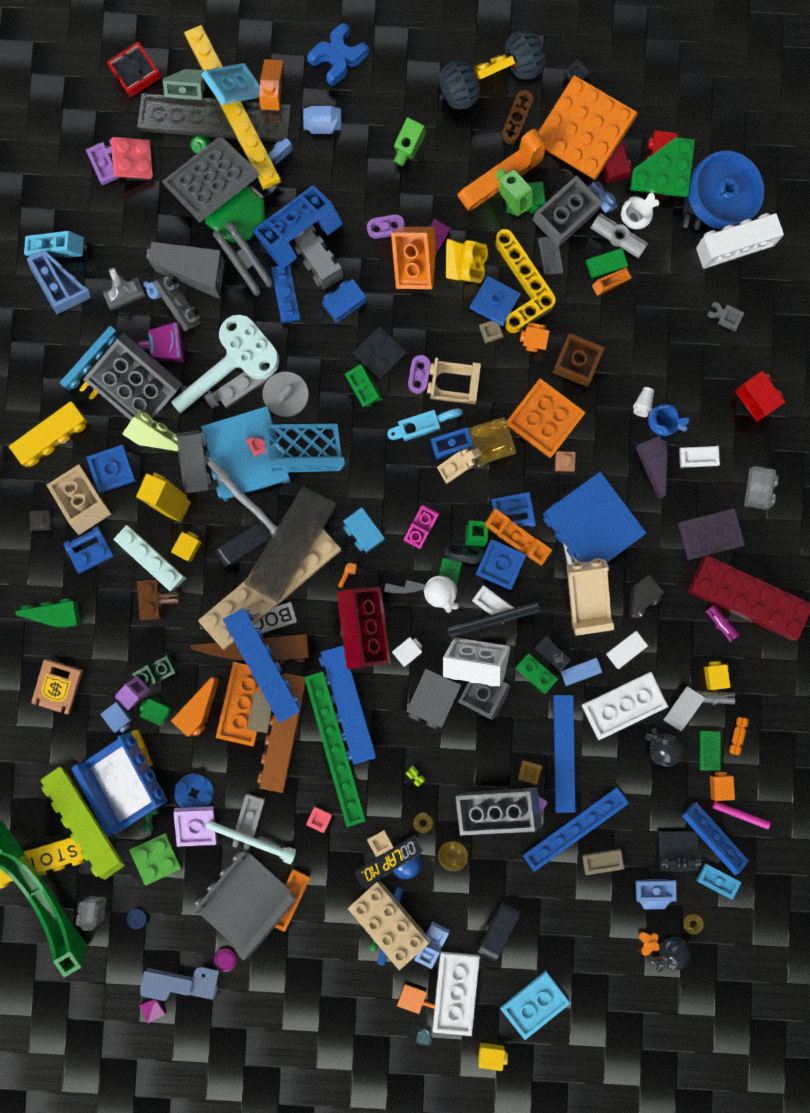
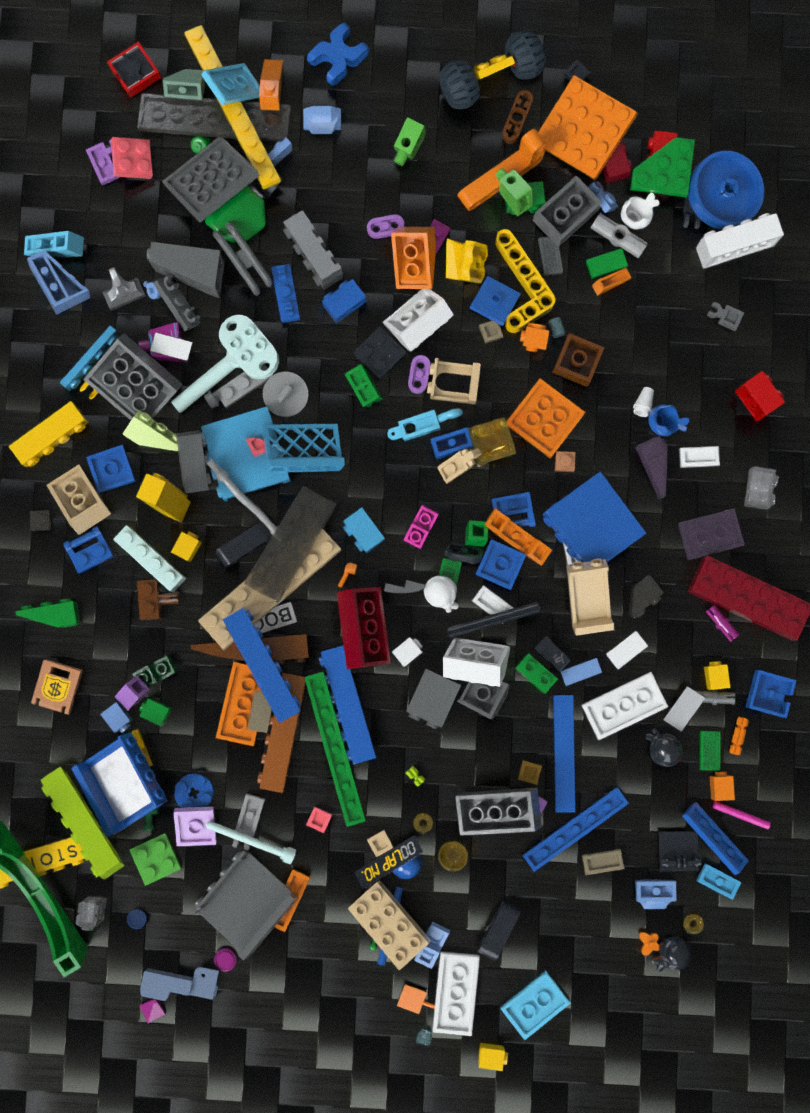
(171, 346): none -> white sticker
(196, 711): orange slope -> none
(279, 229): blue plate -> none
(418, 318): none -> white slope
(556, 327): none -> clear light blue hinge
(768, 693): none -> blue piece

